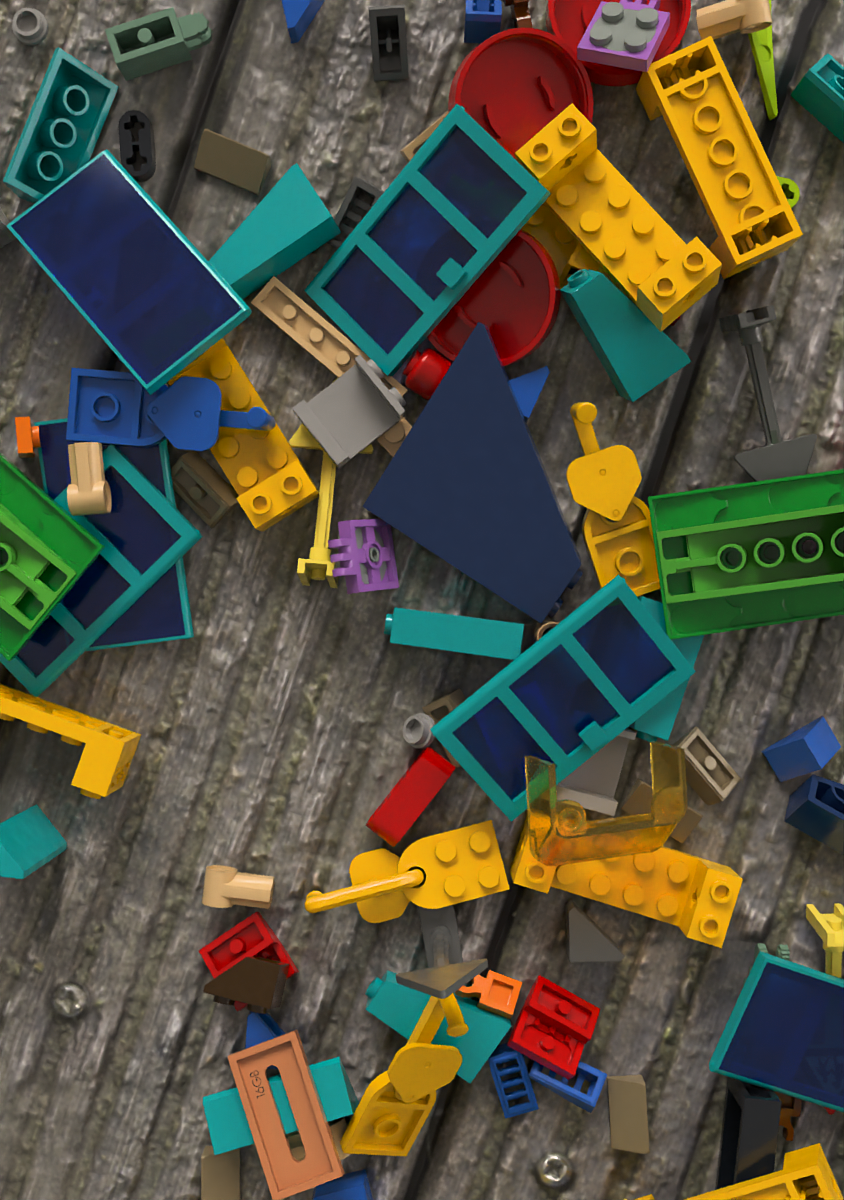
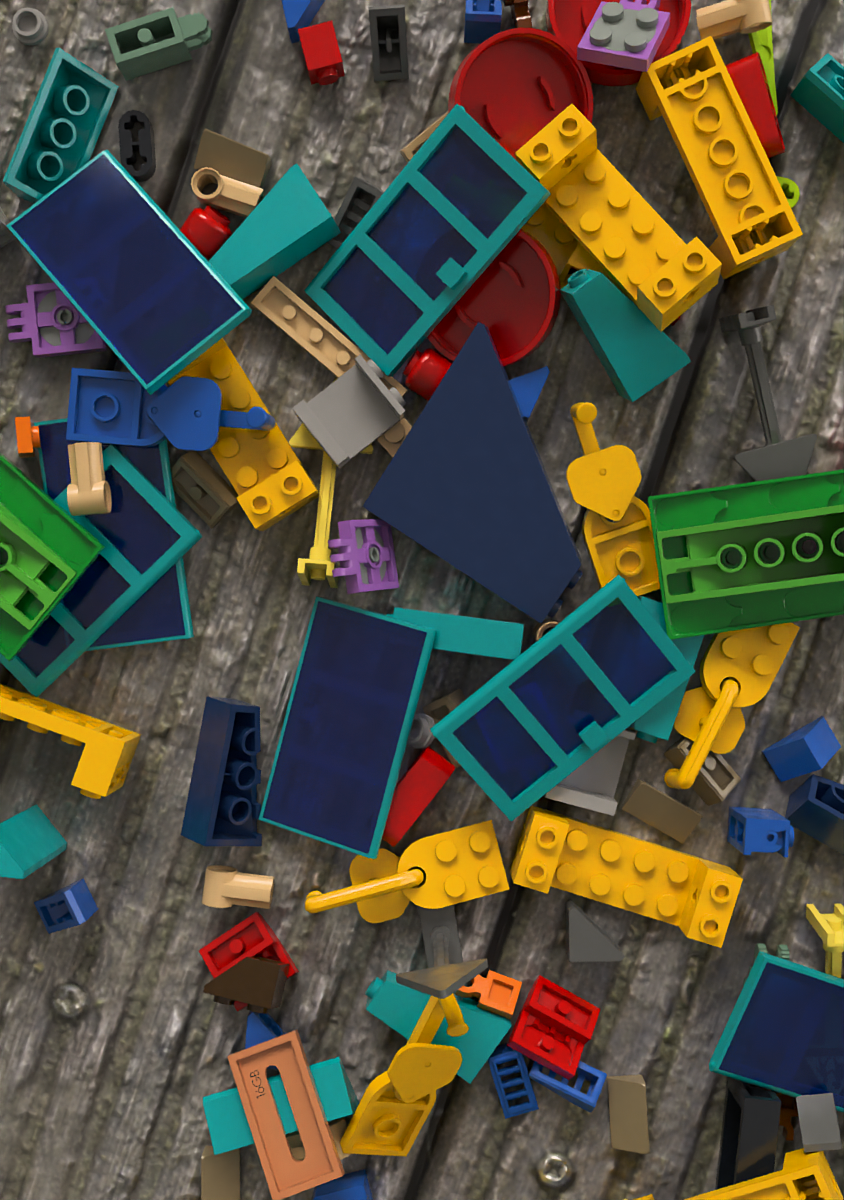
(52, 324): none -> medium lavender piece
(66, 907): none -> blue slope
(207, 230): none -> red head
(225, 776): none -> dark blue wedge
(230, 195): none -> tan piece
(321, 53): none -> red brick
(347, 726): none -> clear blue door
(560, 826): clear yellow windscreen -> none
(713, 712): none -> yellow plate
(753, 89): none -> red beam
(759, 831): none -> blue hinge
(819, 1122): none -> dark grey slope

